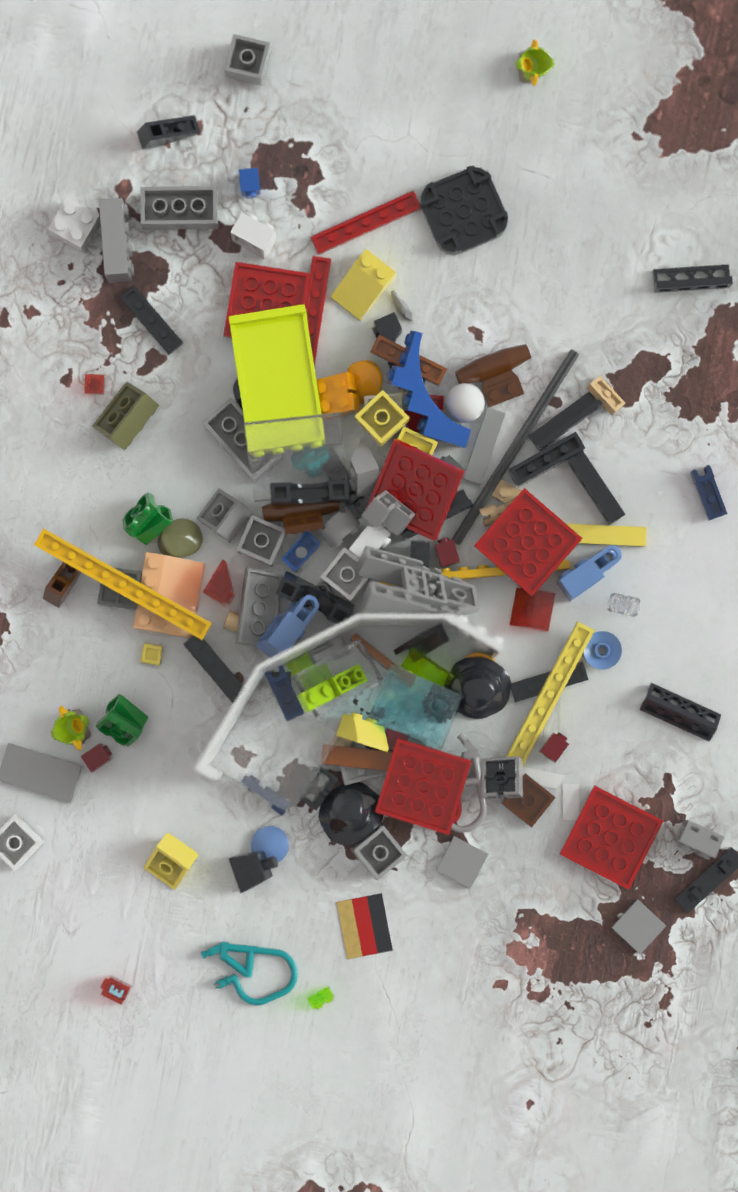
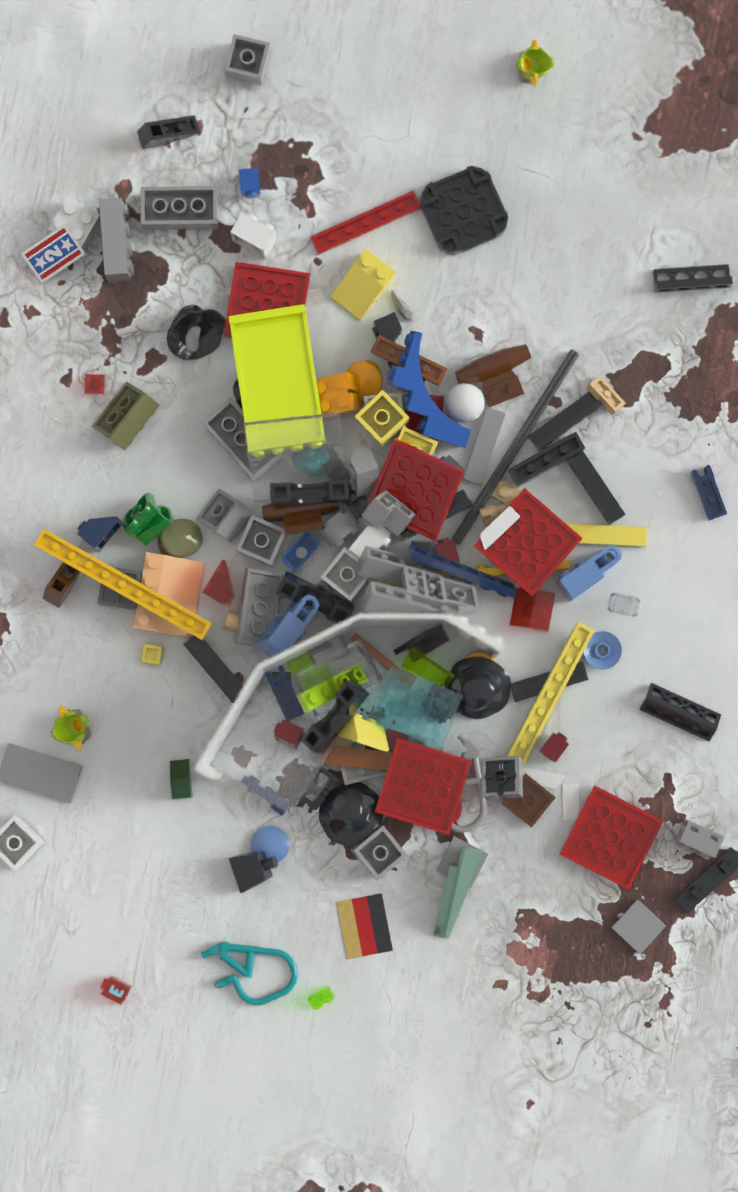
(53, 253): none -> sticker
(97, 757): dark red brick -> none
(99, 530): none -> dark blue slope
(122, 721): green piece -> none
(151, 320): black tile -> none
(171, 861): light yellow slope -> none
(180, 779): none -> dark green slope
(211, 331): none -> black piece
(288, 733): none -> dark red brick
(316, 298): red tile -> none
(347, 702): none -> black arch
(455, 890): none -> sand green wedge
(460, 570): none -> dark blue plate
(498, 526): none -> white sticker

